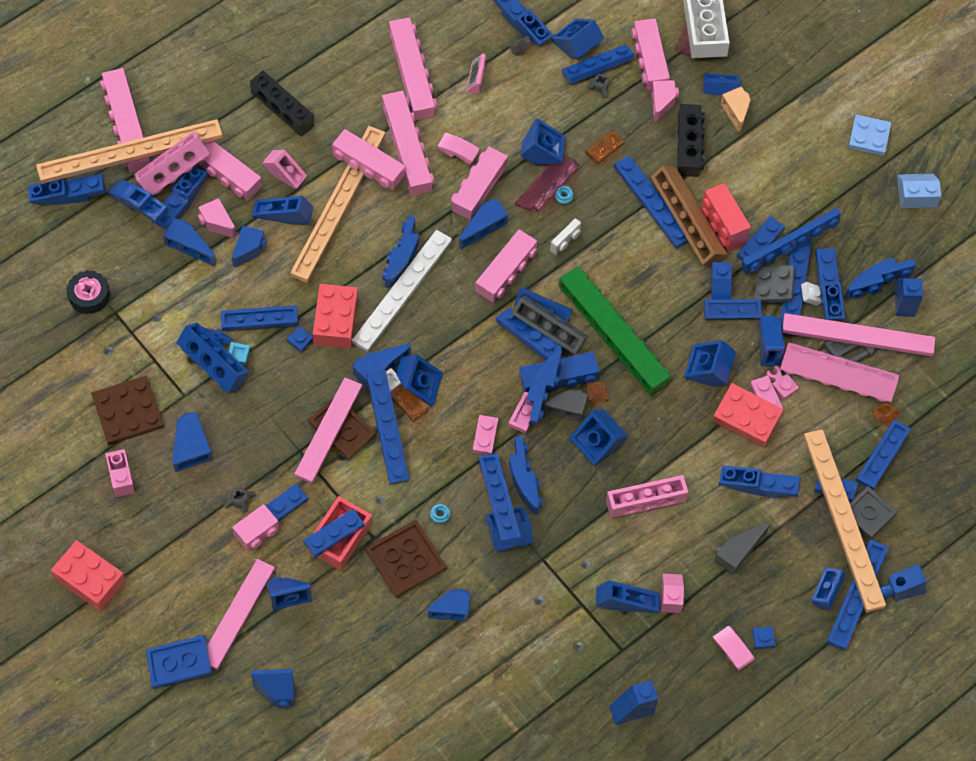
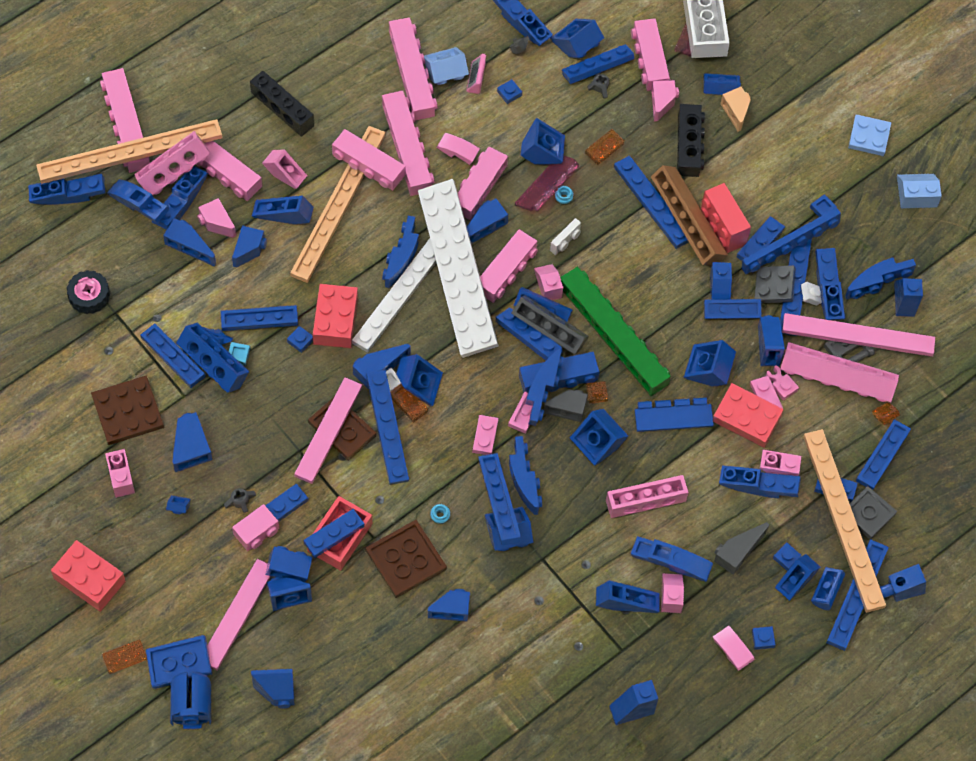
(124, 656): none -> clear orange plate
(172, 355): none -> blue plate
(178, 504): none -> blue plate
(180, 700): none -> blue cylinder
(288, 564): none -> blue brick
(446, 65): none -> light blue slope
(458, 268): none -> white plate
(509, 91): none -> blue plate
(549, 282): none -> bright pink slope
(672, 557): none -> blue slope
(679, 416): none -> blue windscreen
(780, 463): none -> bright pink slope
(786, 556): none -> blue plate
(797, 576): none -> blue slope
(822, 206): none -> blue plate

